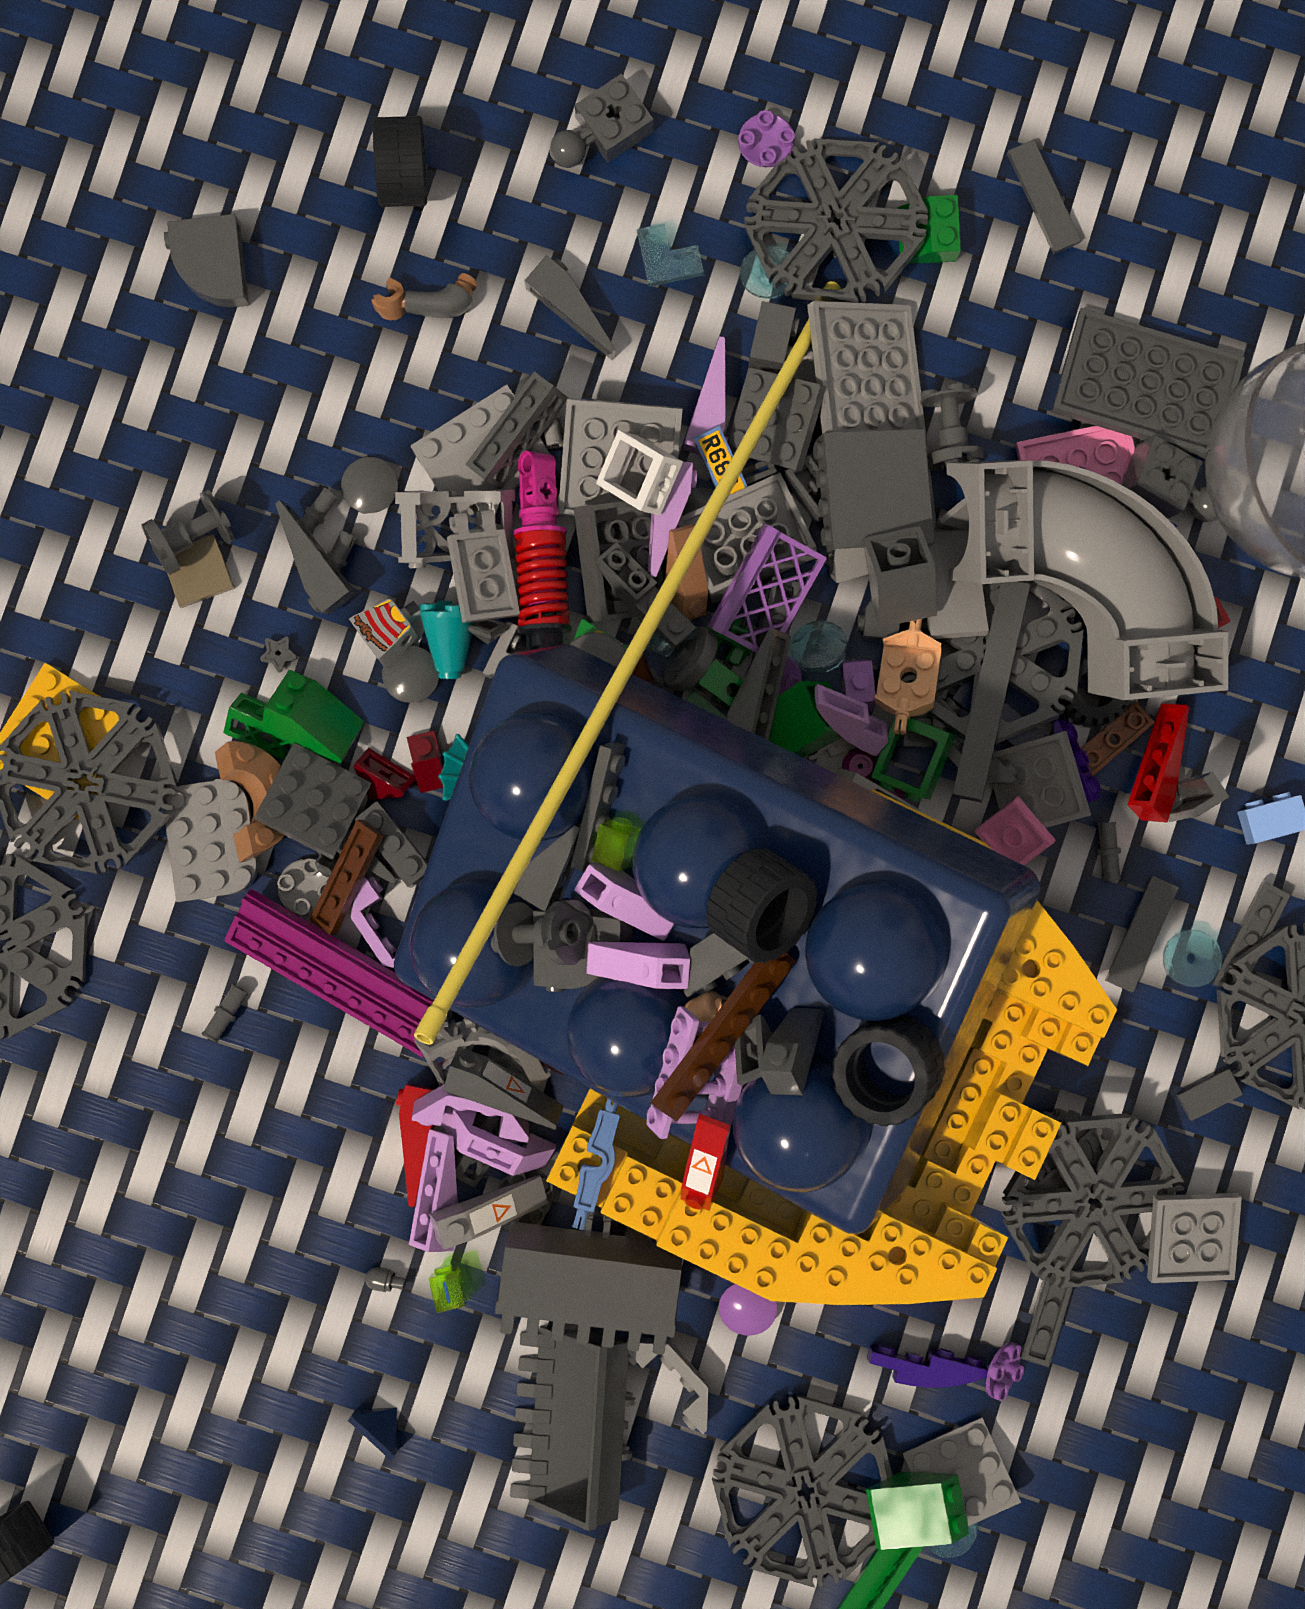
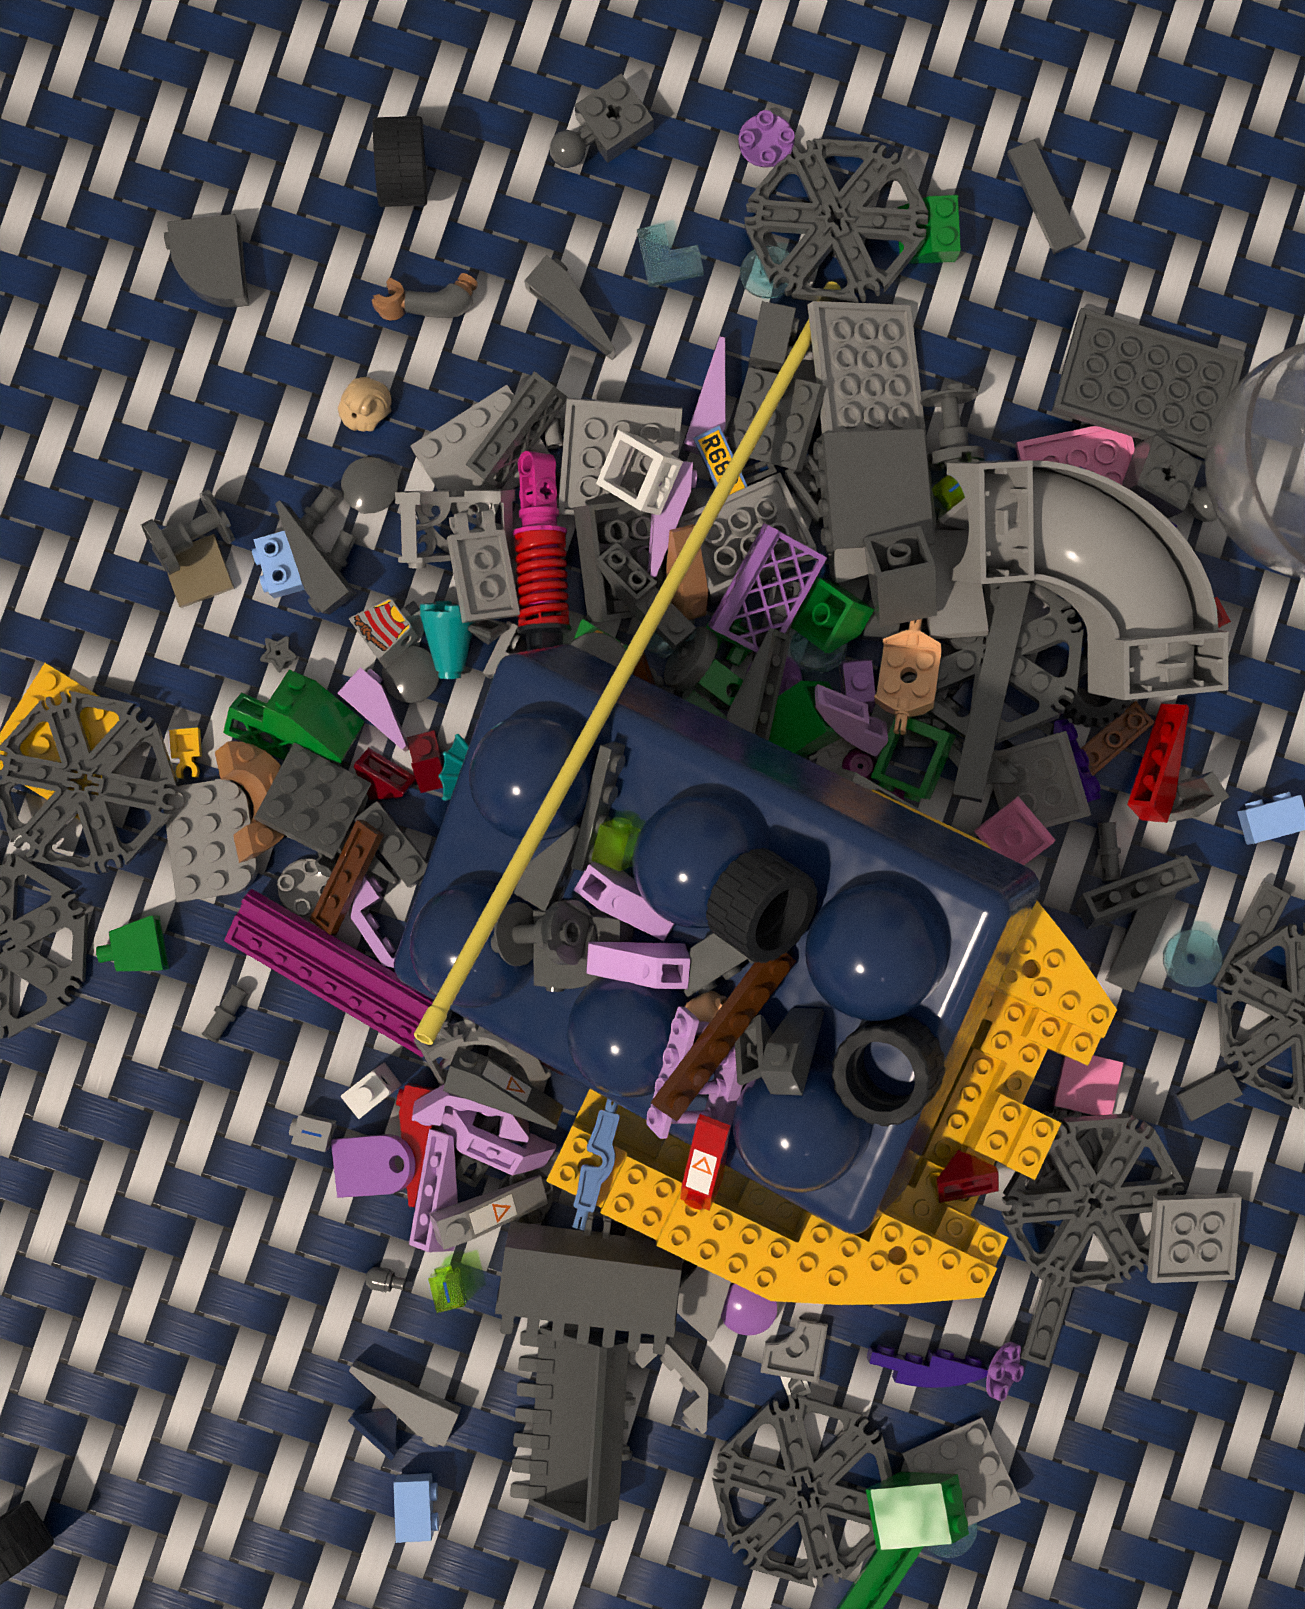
(136, 946): none -> green torso
(185, 746): none -> yellow plate
(278, 565): none -> light blue brick
(312, 1132): none -> light grey brick
(364, 404): none -> tan hair
(368, 1165): none -> medium lavender tile
(371, 1090): none -> white torso
(372, 701): none -> lavender slope
(414, 1507): none -> light blue brick
(418, 1409): none -> light grey slope
(702, 1300): none -> light grey slope
(795, 1386): none -> sticker
(798, 1354): none -> light grey tile
(830, 615): none -> green slope
(948, 492): none -> clear neon green brick
(965, 1178): none -> dark red slope
(1090, 1087): none -> bright pink tile
(1135, 892): none -> dark grey slope

